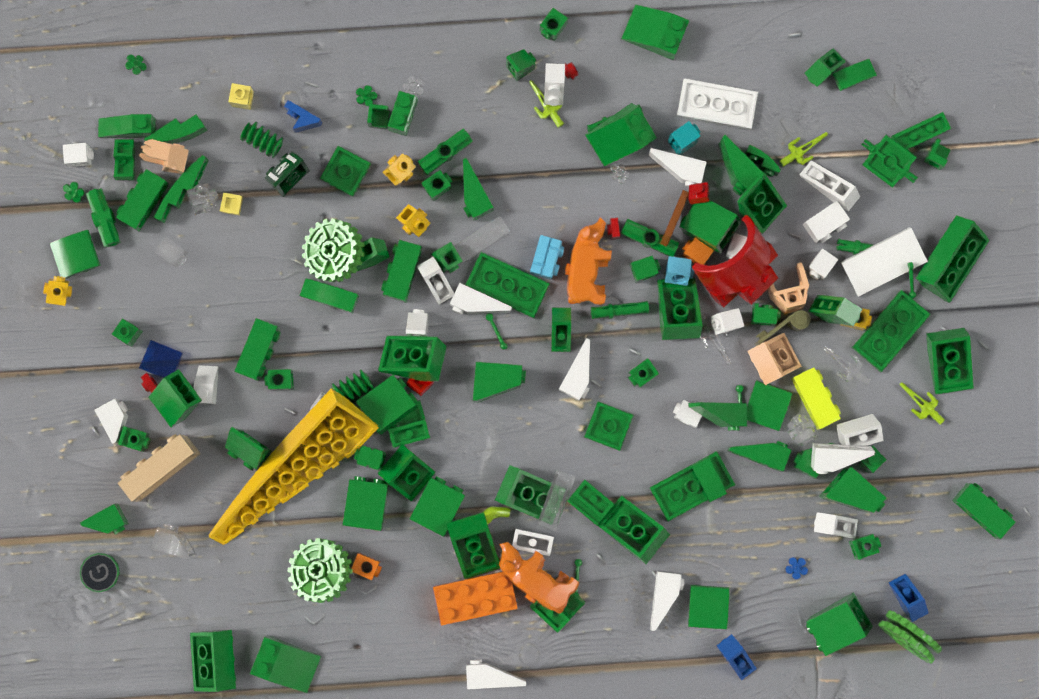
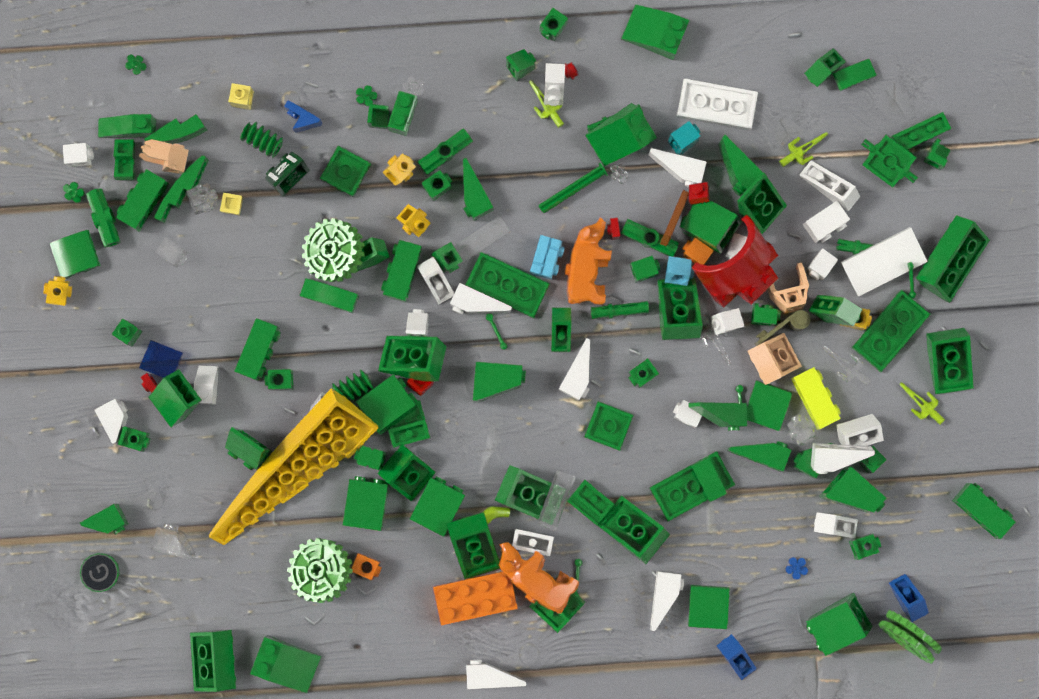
(158, 468): tan piece -> none
(573, 188): none -> green axle
(768, 165): green slope -> none

